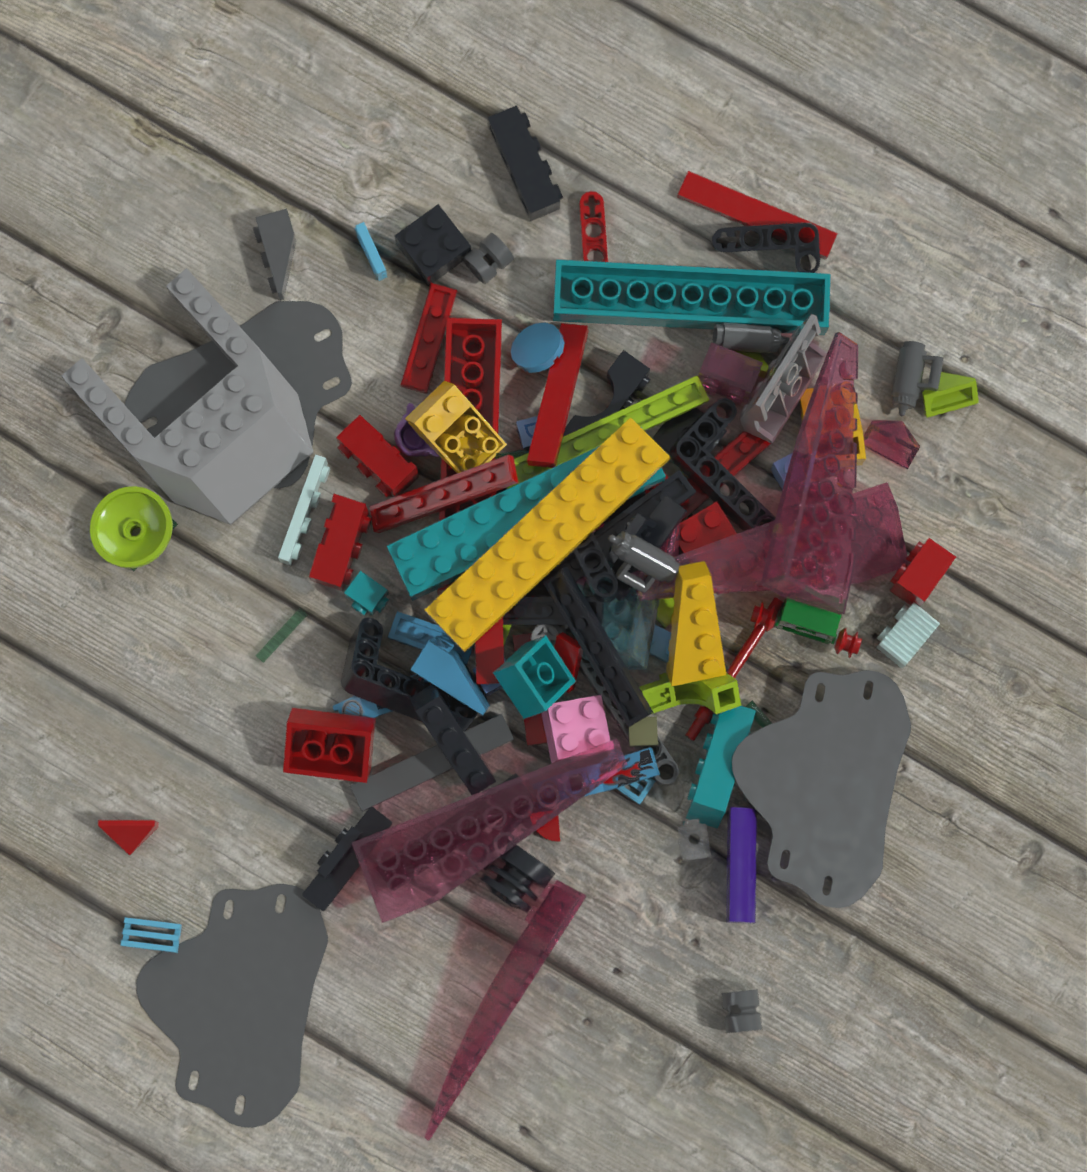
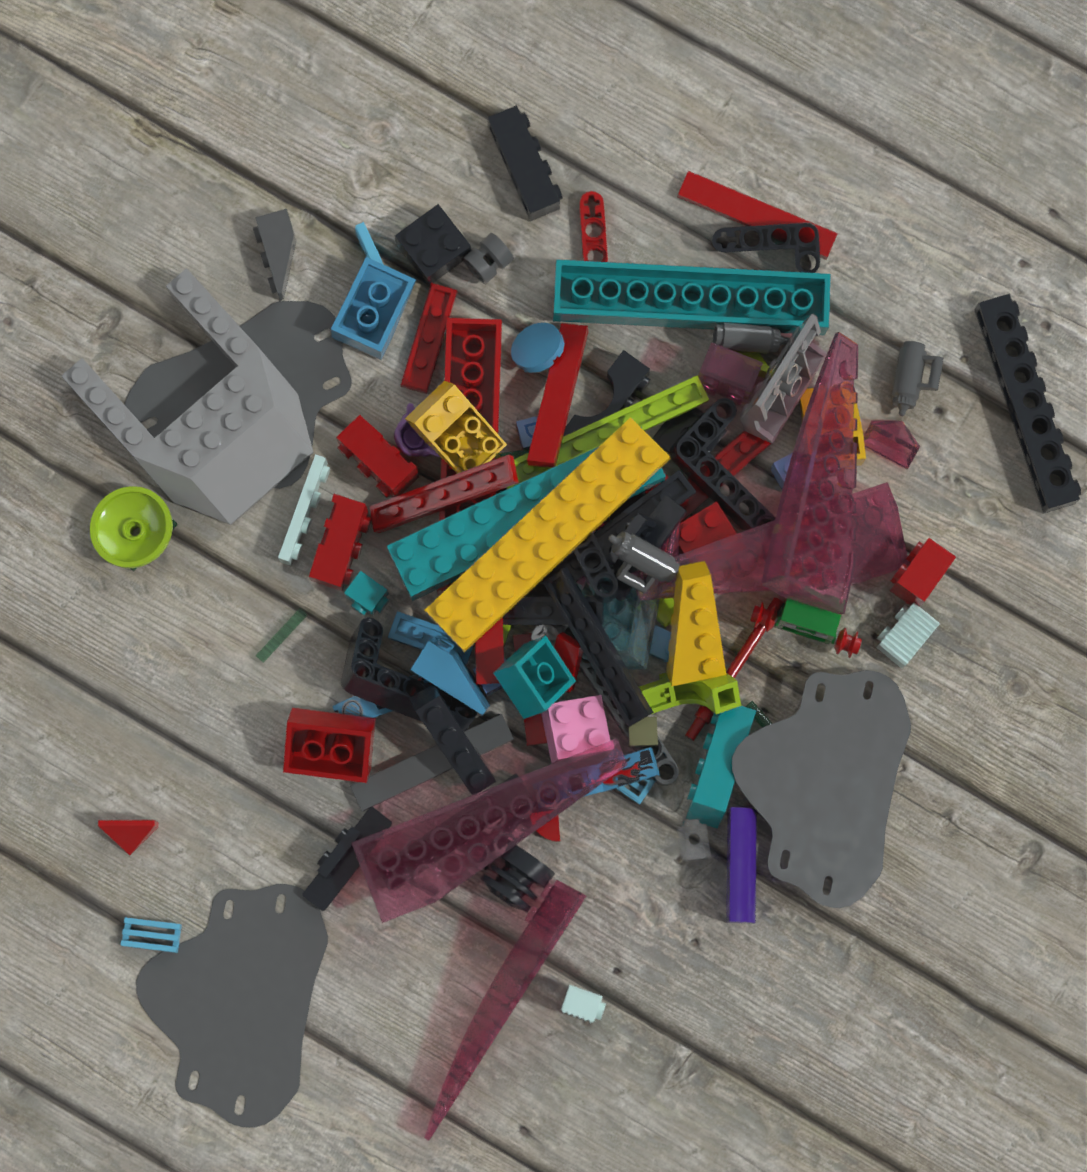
(373, 308): none -> dark azure slope
(583, 1004): none -> light aqua brick
(741, 1011): dark grey wheel -> none
(952, 394): lime slope -> none
(1022, 417): none -> black brick

